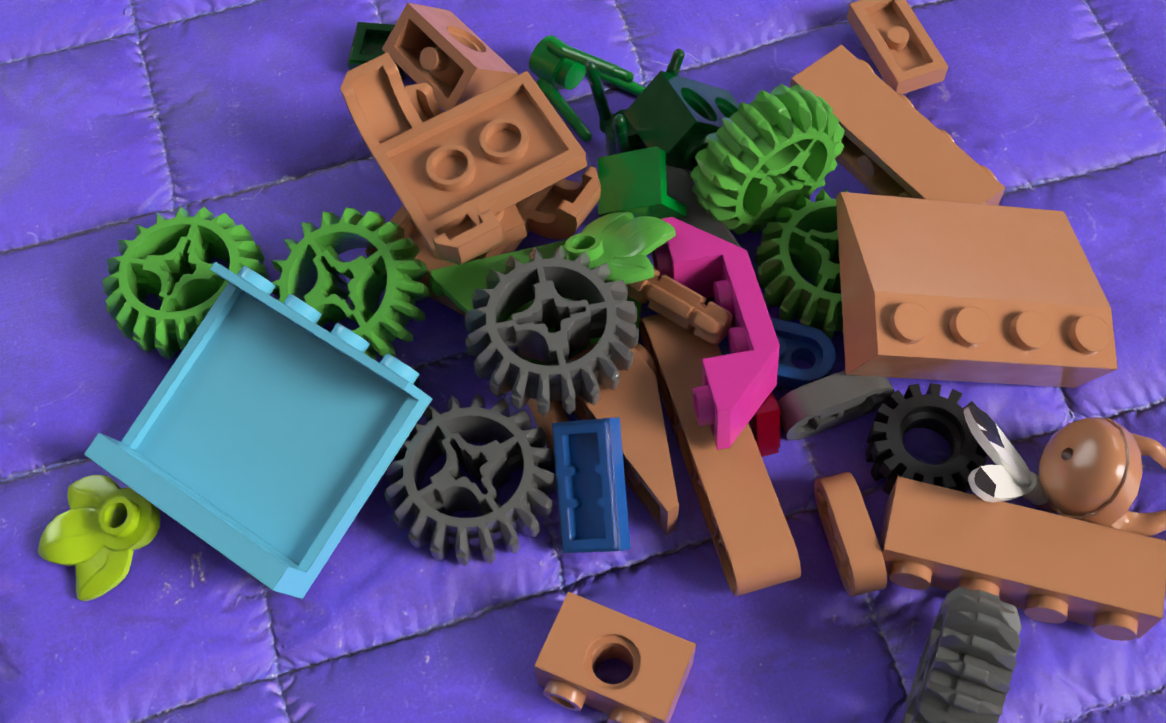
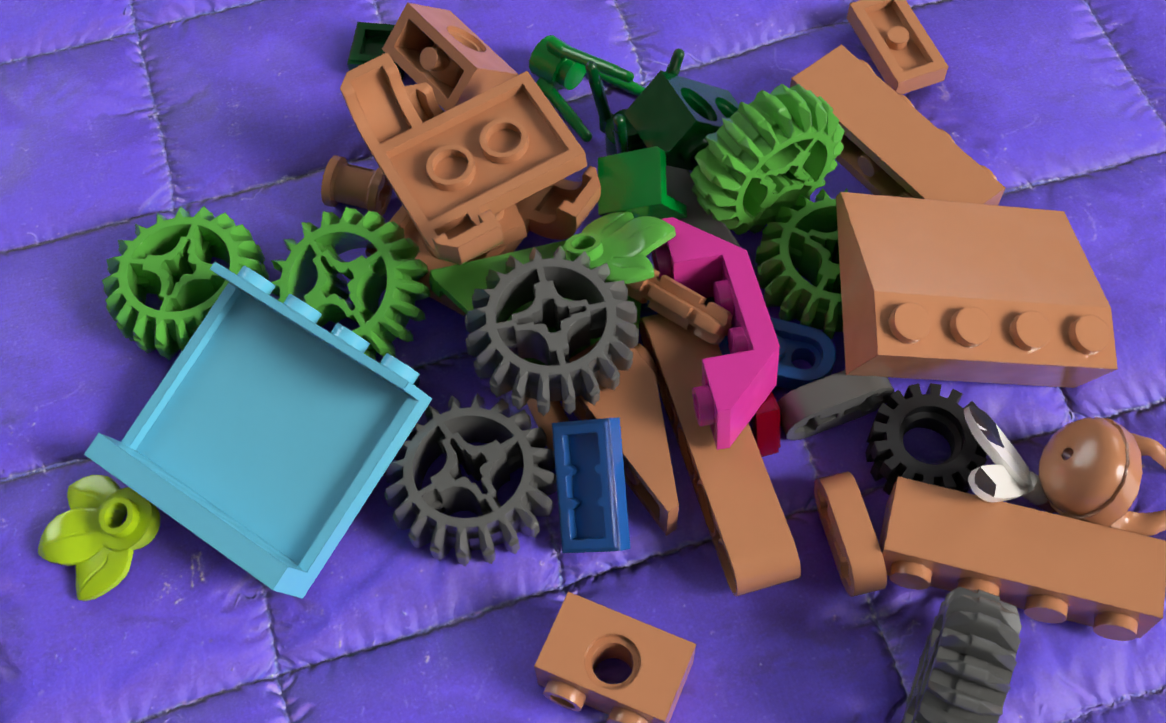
(355, 186): none -> nougat bush

